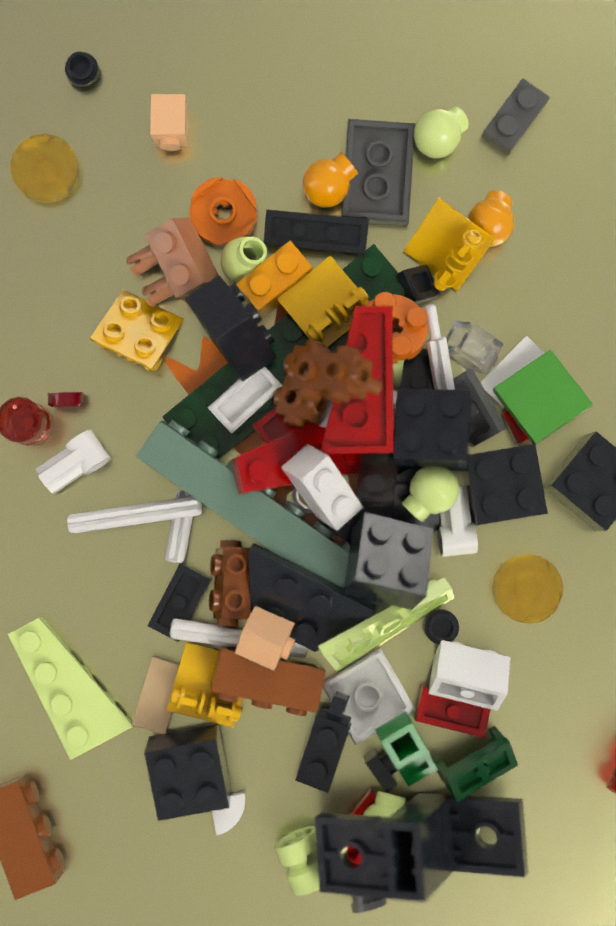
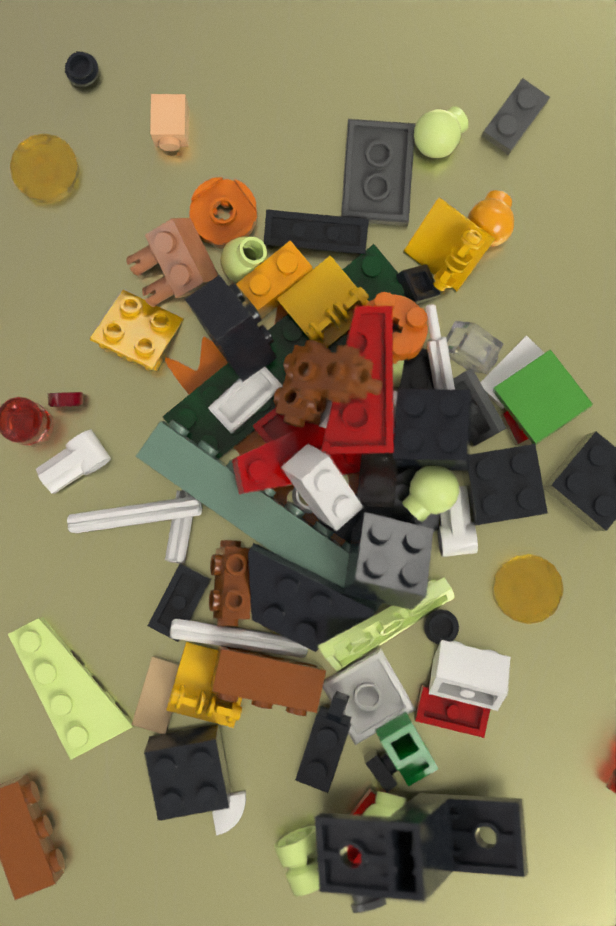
(265, 638): light nougat brick -> none
(328, 180): light orange piece -> none
(478, 767): dark green hinge -> none

